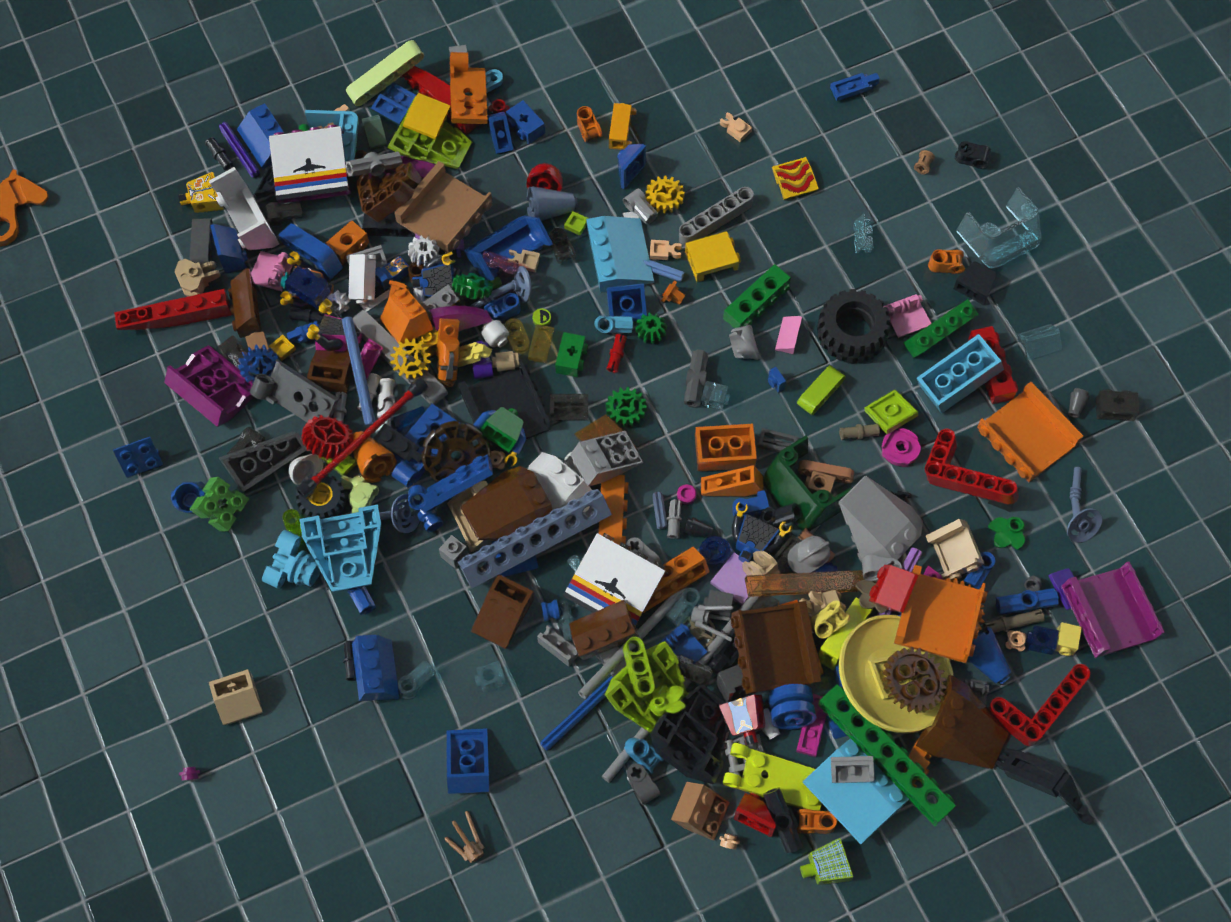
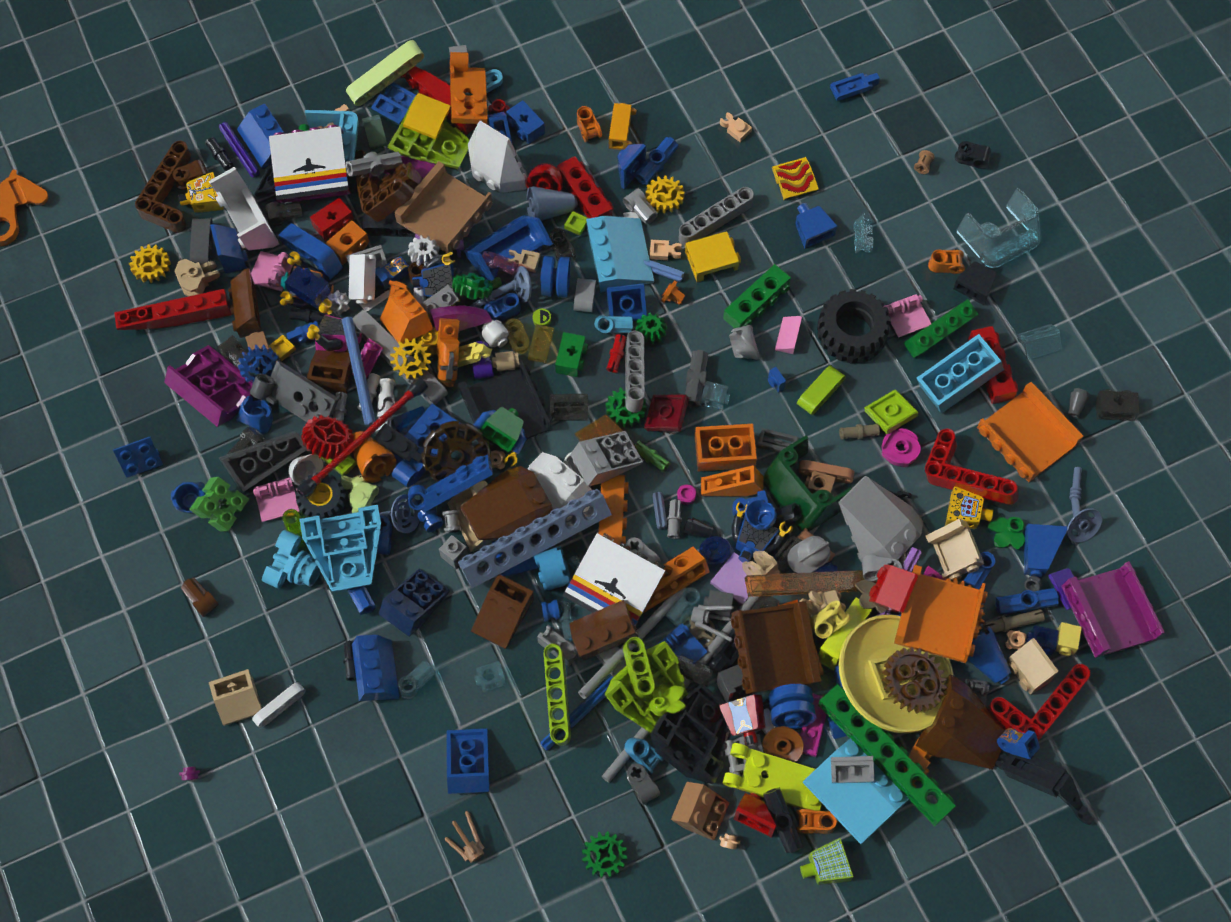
(147, 263): none -> yellow gear
(162, 188): none -> reddish brown beam
(189, 172): none -> reddish brown piece
(202, 600): none -> reddish brown piece
(256, 414): none -> blue hair
(275, 499): none -> bright pink hinge
(278, 705): none -> white beam
(331, 219): none -> red brick
(384, 543): none -> blue piece
(413, 602): none -> dark blue slope
(451, 520): none -> light grey bush
(494, 160): none -> white wedge
(553, 568): none -> dark azure brick
(555, 276): none -> blue wheel
(561, 703): none -> lime beam
(573, 168): none -> red brick
(584, 295): none -> light grey beam
(596, 849): none -> green gear
(634, 371): none -> light grey beam
(651, 456): none -> bright green pin
(652, 167): none -> blue piece
(666, 412): none -> dark red plate
(760, 514): none -> blue hair
(791, 751): none -> dark orange dish
(814, 225): none -> blue torso
(967, 507): none -> yellow torso
(1018, 743): none -> blue leg
(1032, 667): none -> tan slope
(1040, 547): none -> blue slope

